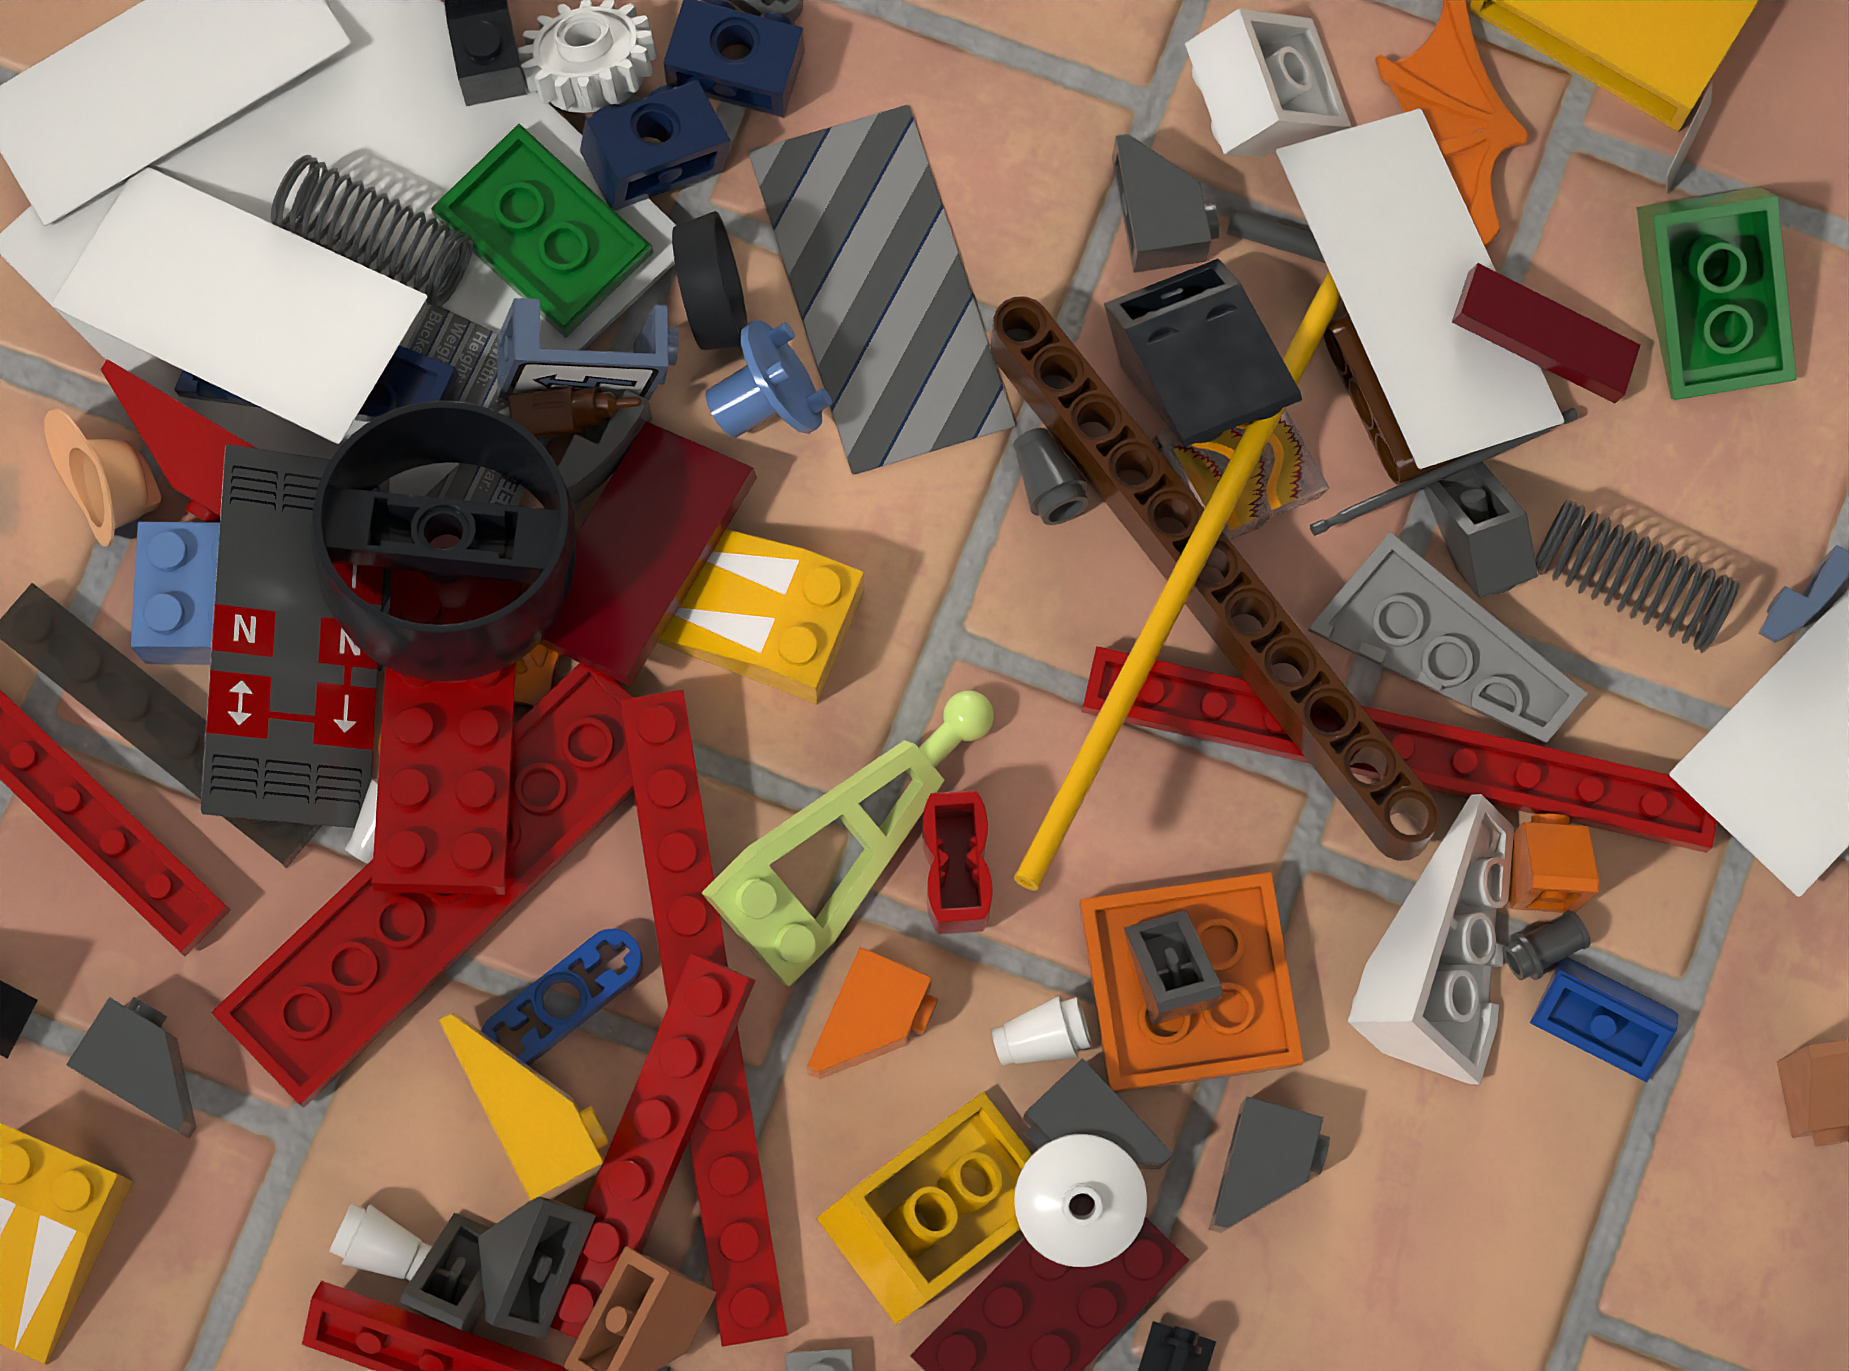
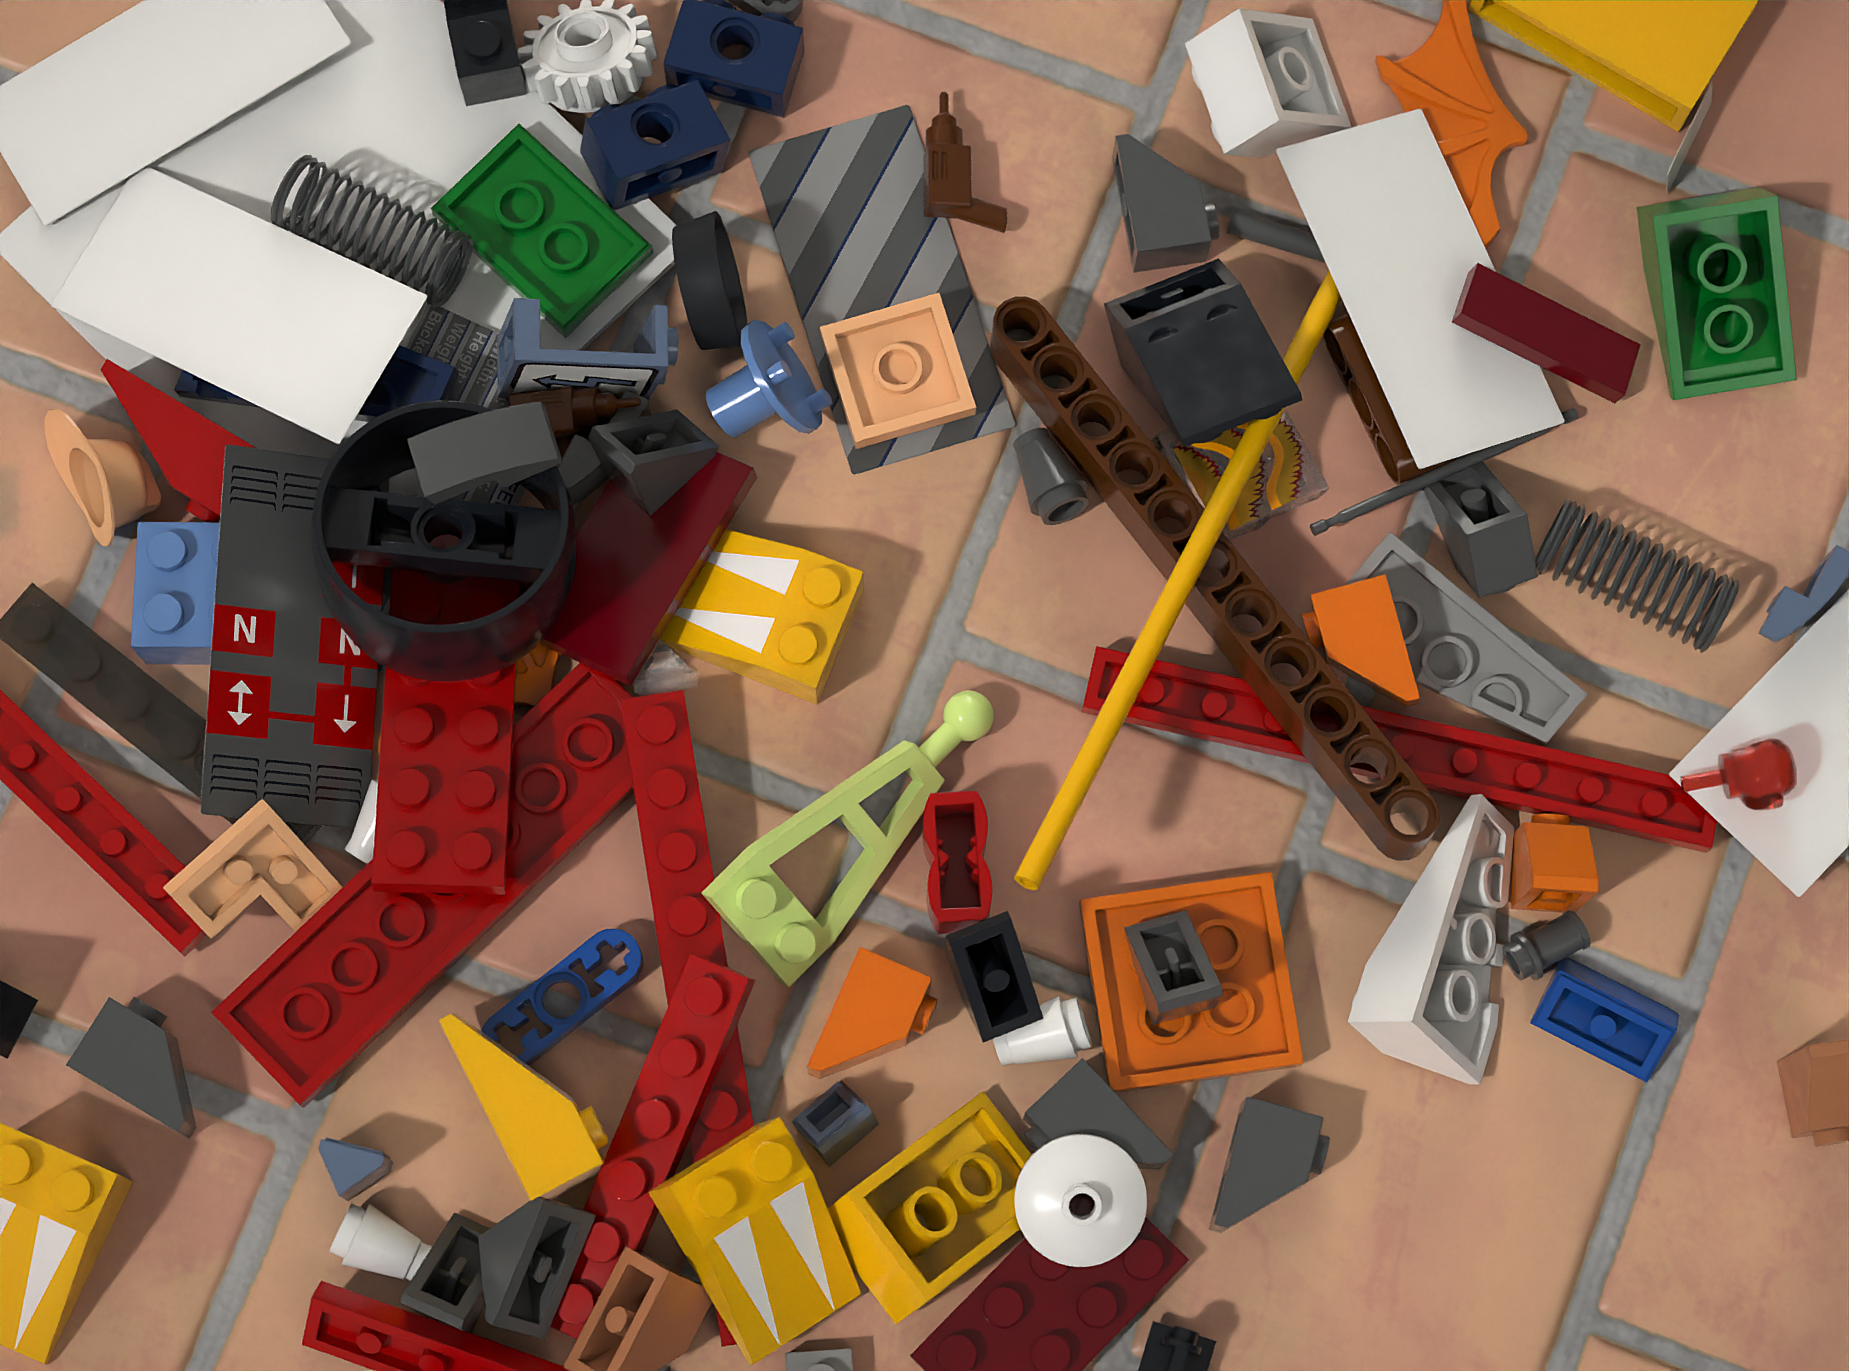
(248, 861): none -> light nougat plate
(353, 1166): none -> sand blue slope
(484, 448): none -> dark grey slope
(652, 455): none -> dark grey slope
(665, 672): none -> clear slope
(759, 1238): none -> yellow slope
(835, 1122): none -> sand blue slope
(897, 370): none -> light nougat plate
(949, 175): none -> reddish brown piece
(993, 976): none -> black slope
(1363, 637): none -> orange slope
(1754, 773): none -> clear red piece

